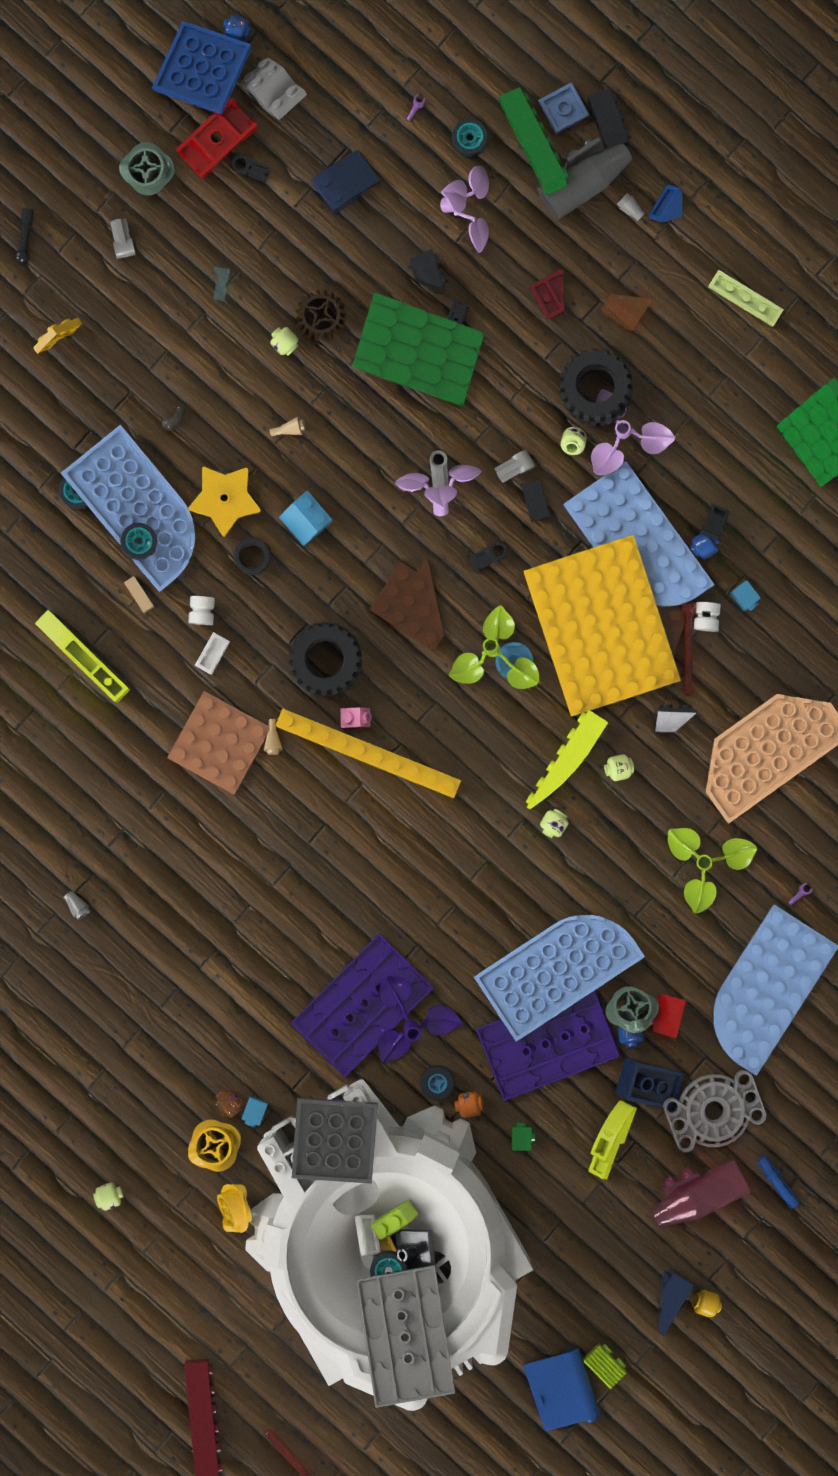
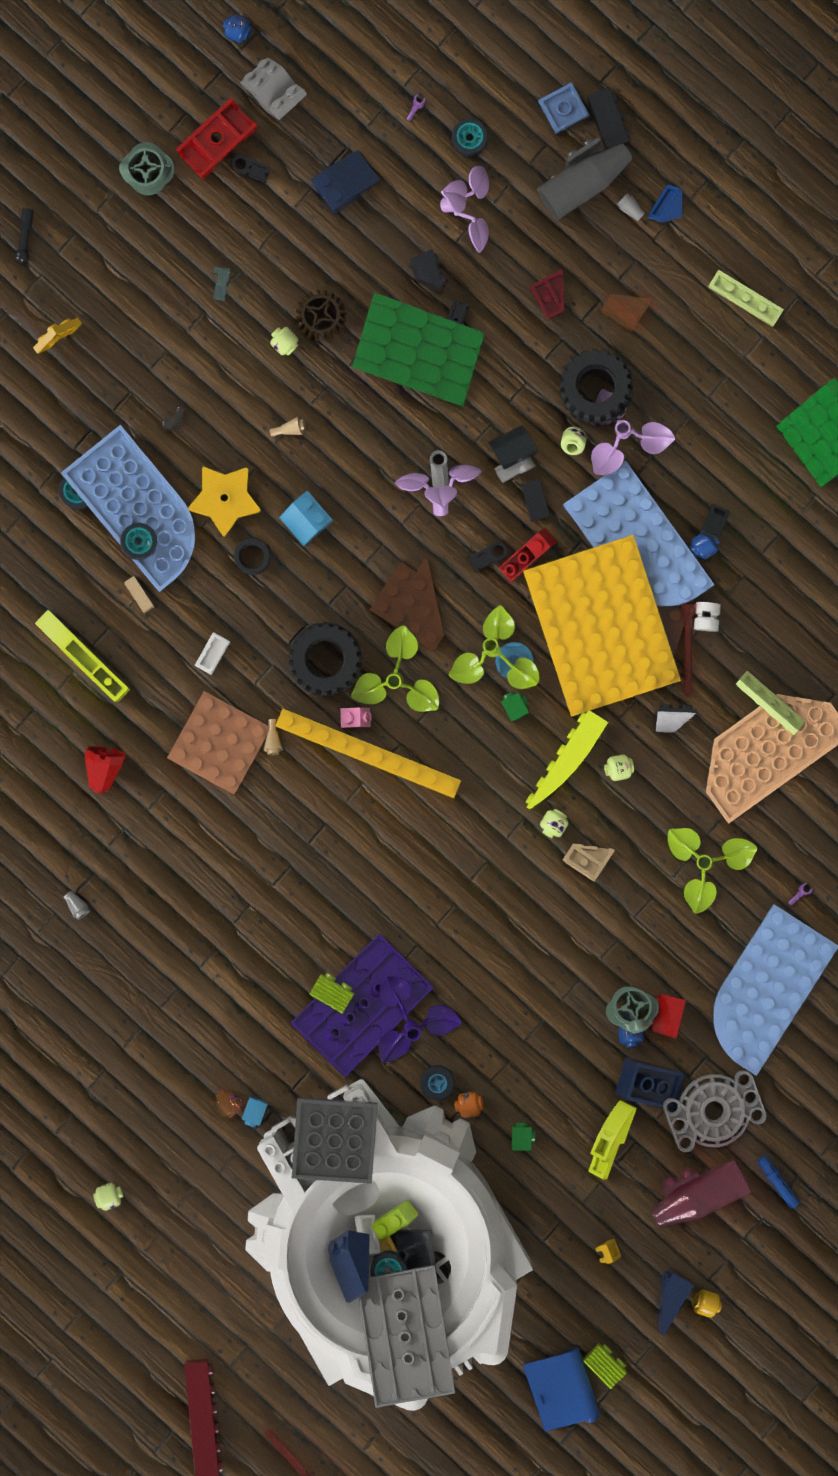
(102, 767): none -> red cone
(122, 242): light grey piece -> none
(196, 1154): yellow piece -> none
(201, 610): white wheel -> none
(202, 67): blue plate -> none
(234, 1208): yellow piece -> none
(332, 993): none -> lime brick
(351, 1263): none -> dark blue slope
(371, 691): none -> lime plant
(513, 447): none -> black slope
(515, 705): none -> green brick
(528, 554): none -> red slope
(533, 141): green brick -> none
(553, 1051): dark purple piece -> none
(556, 970): light blue plate -> none
(588, 859): none -> tan wing
(610, 1251): none -> yellow tile
(745, 596): dark azure brick -> none
(770, 702): none -> yellowish green plate

